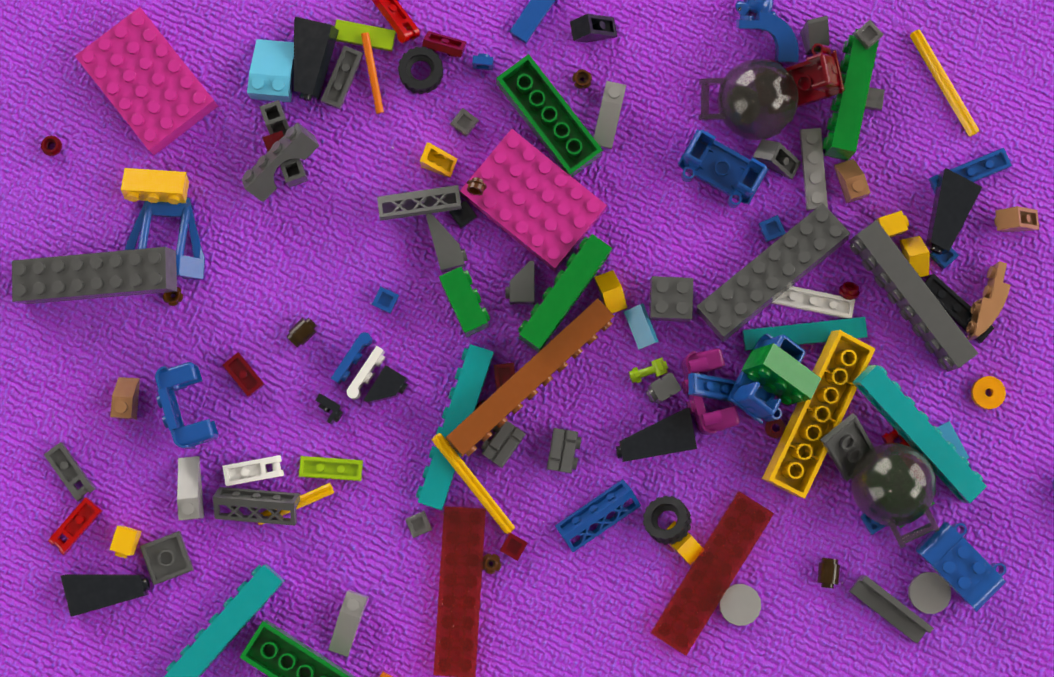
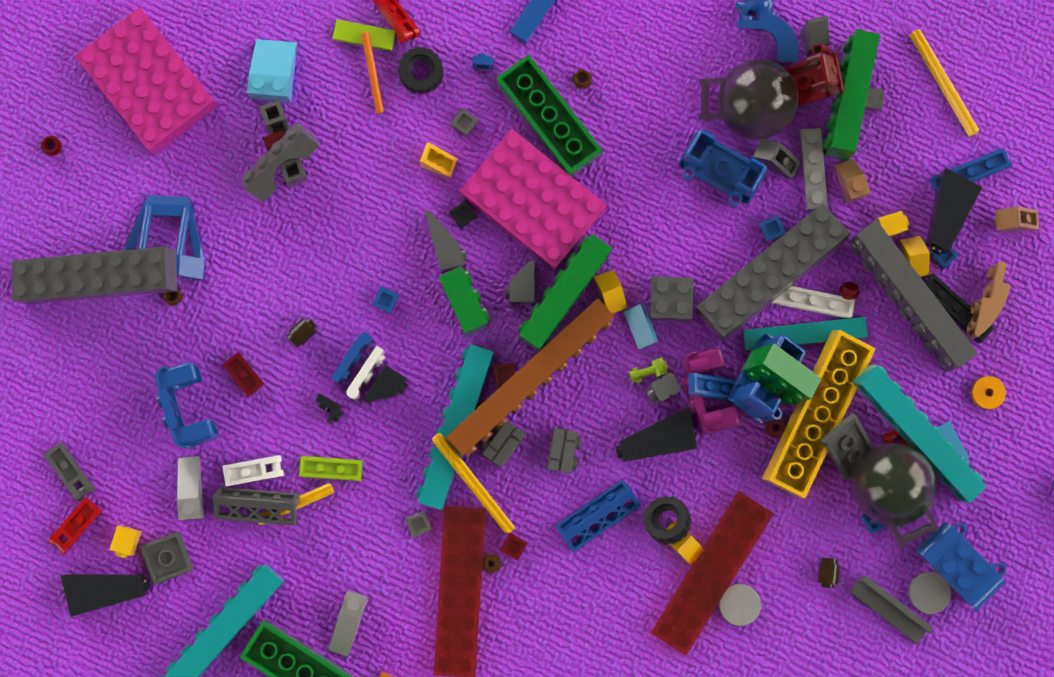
(125, 398): medium nougat slope -> none
(154, 186): yellow brick -> none
(312, 56): black slope -> none
(342, 77): dark grey plate -> none
(419, 202): dark grey fence -> none
(444, 44): dark red plate -> none
(476, 186): reddish brown plate -> none
(593, 28): black slope -> none
(609, 114): light grey slope -> none
(868, 34): flat silver tile -> none

